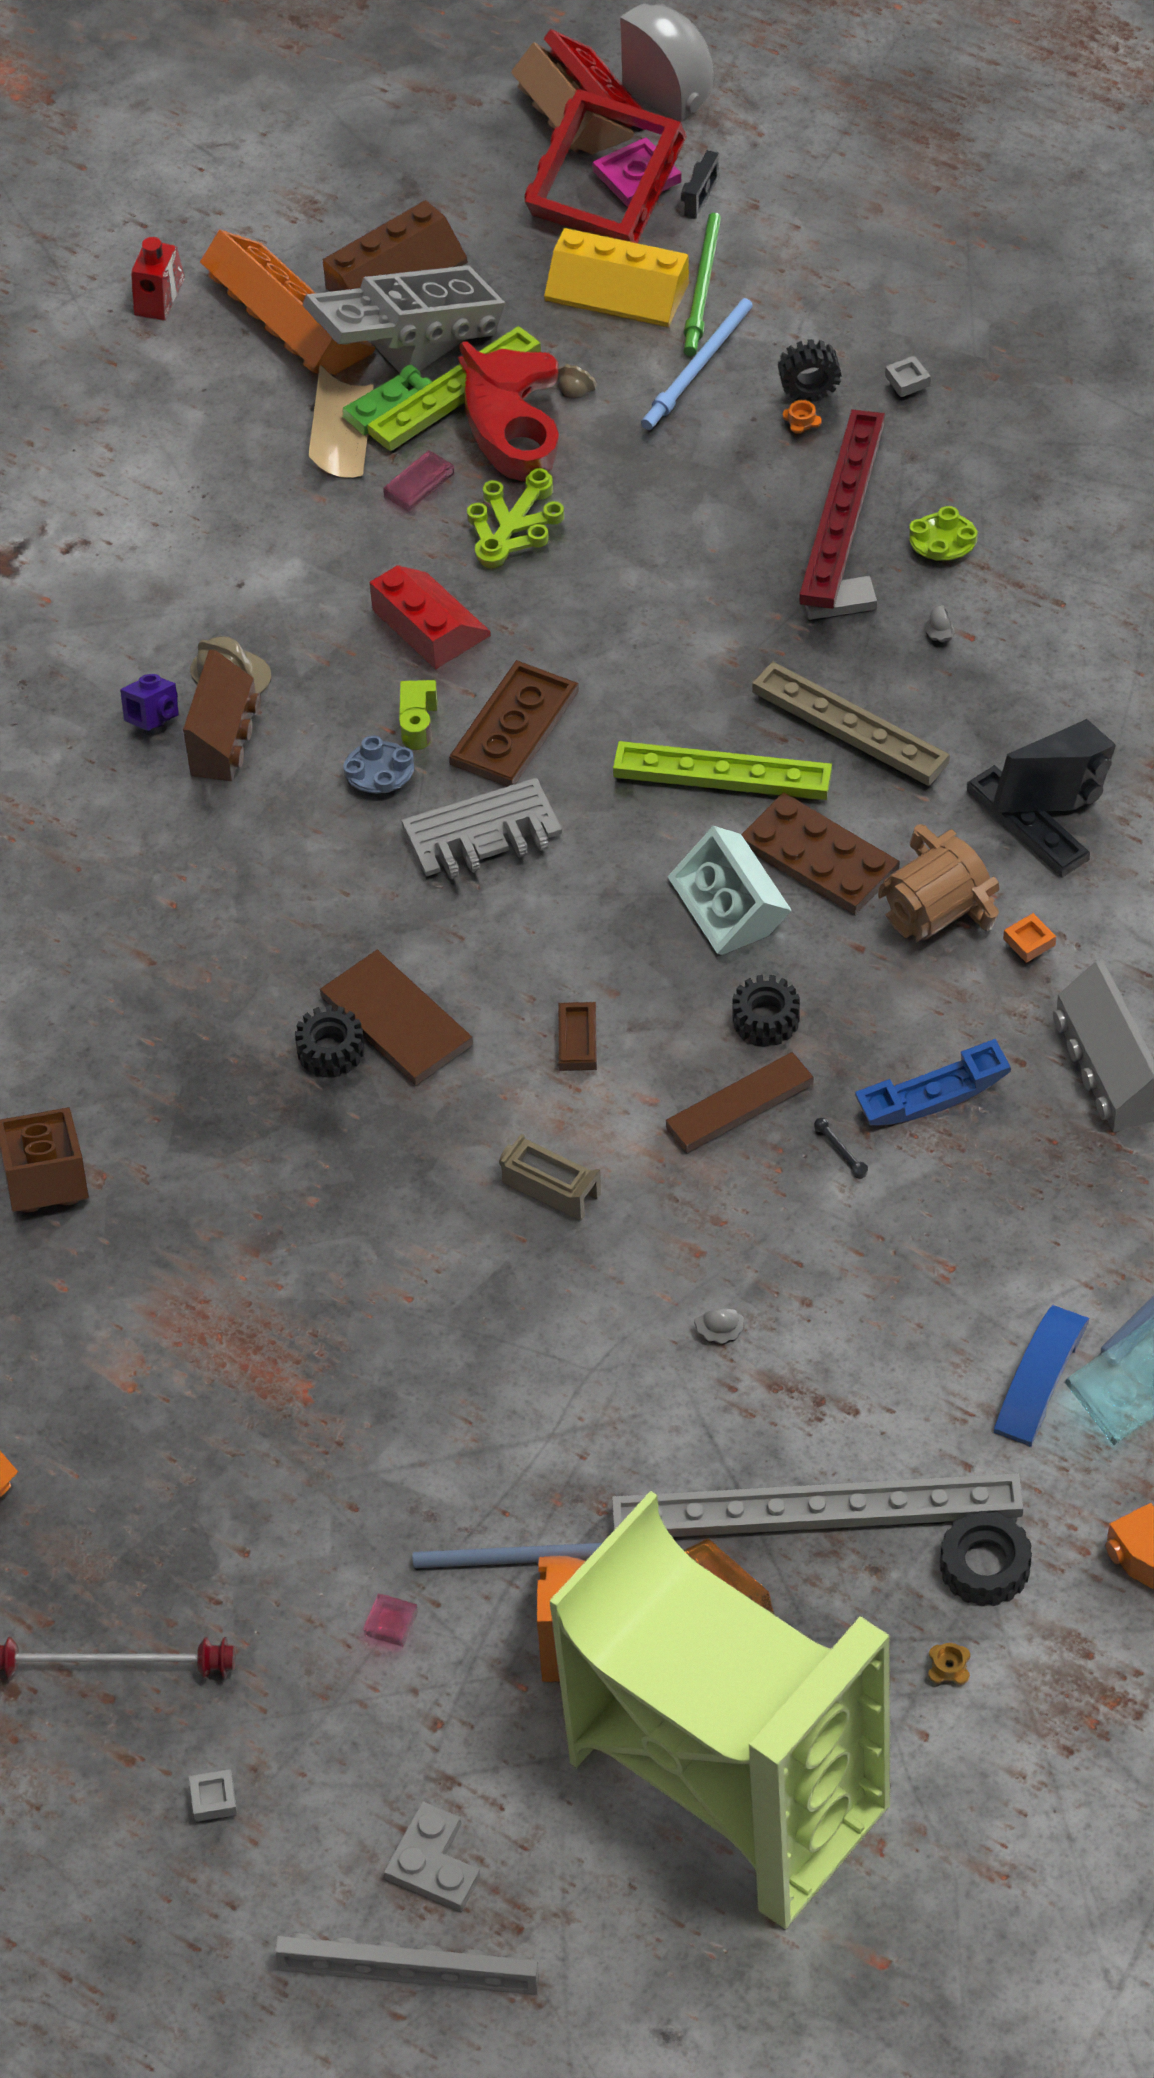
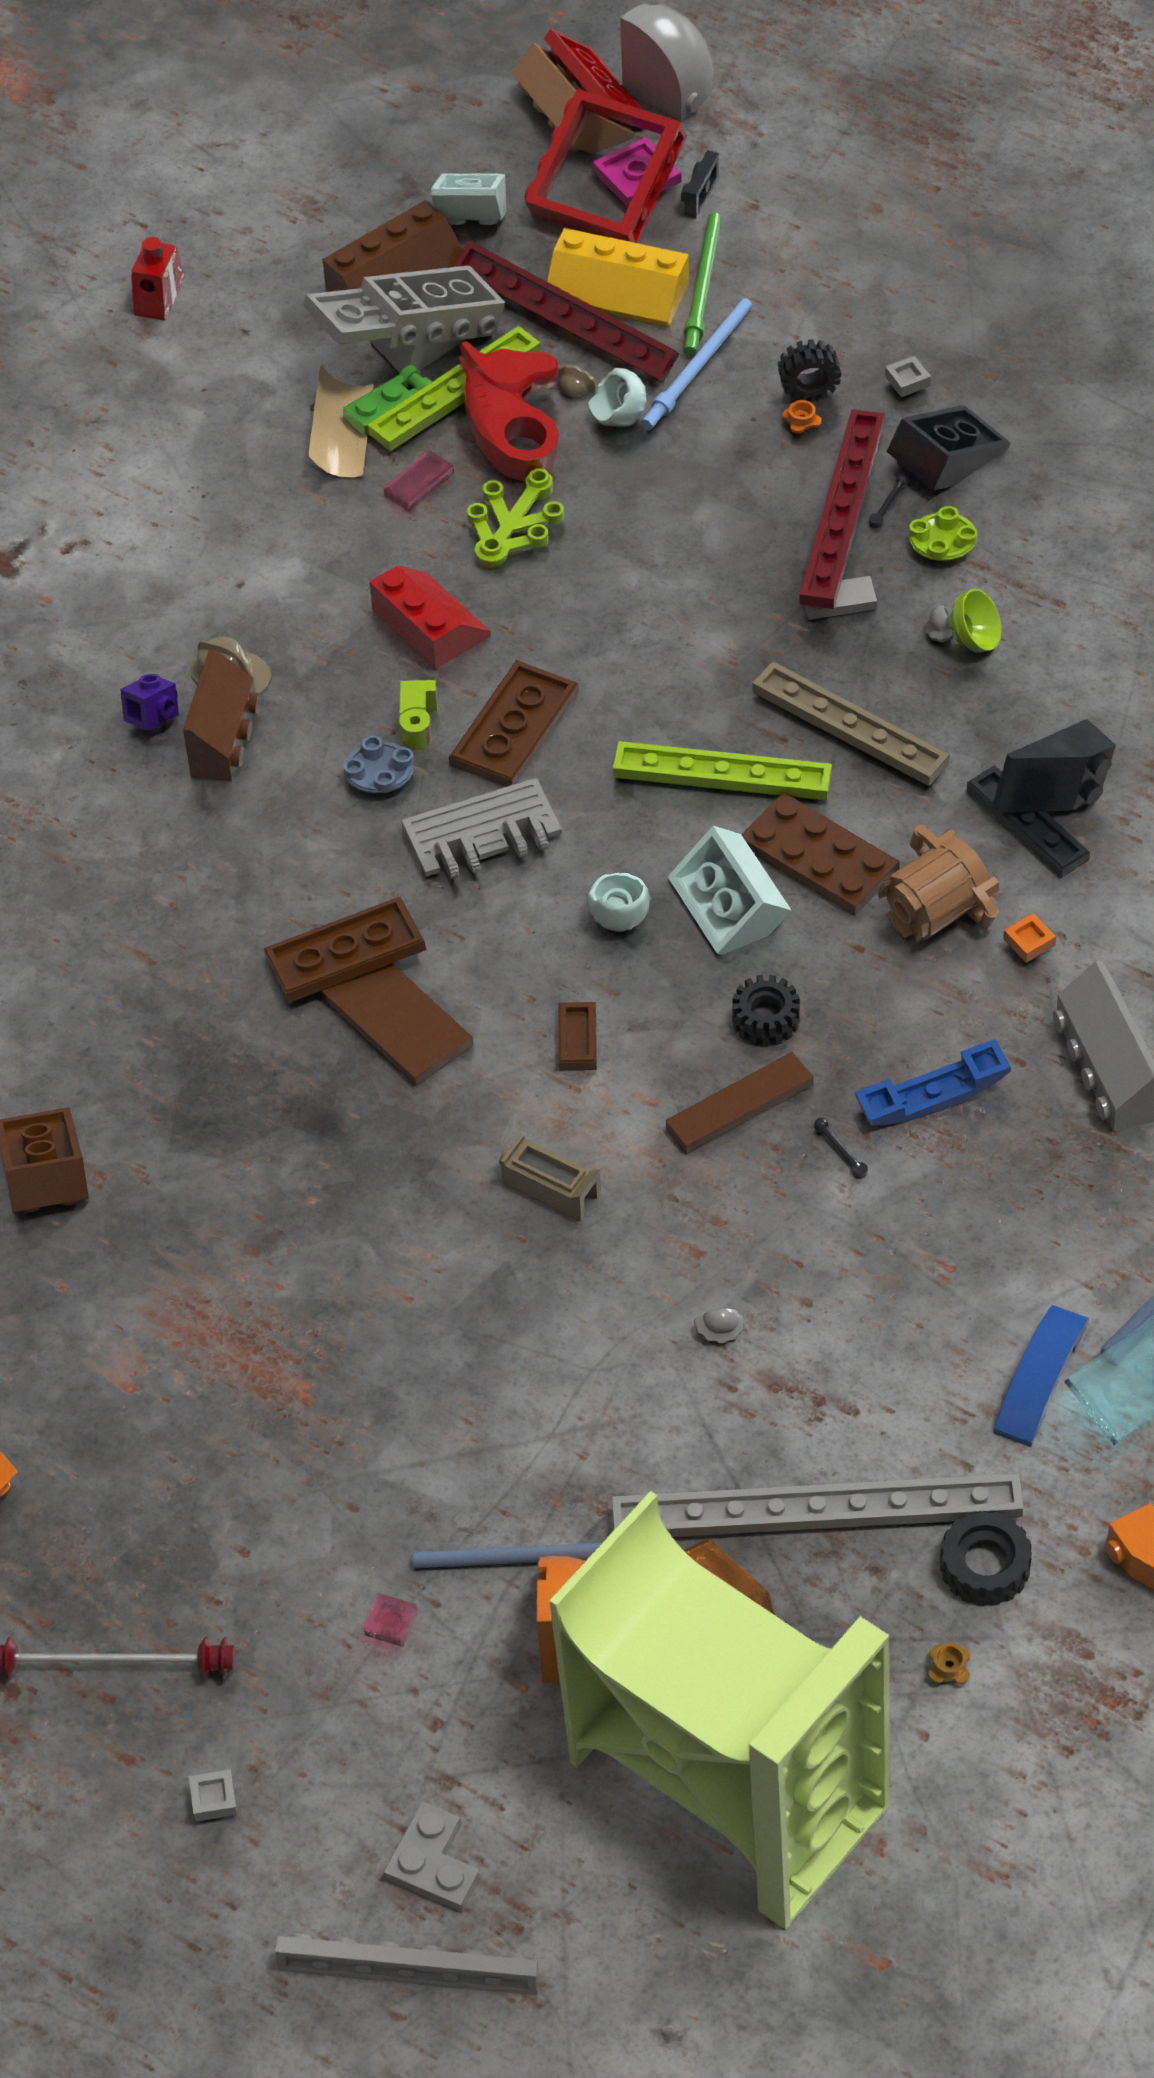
(277, 299): orange slope -> none
(334, 1057): black tyre -> none
(344, 949): none -> reddish brown tile
(470, 197): none -> light aqua slope
(570, 312): none -> dark red plate
(618, 399): none -> light aqua hair
(618, 901): none -> light aqua hair
(876, 519): none -> black hinge
(945, 445): none -> black slope
(975, 621): none -> lime piece

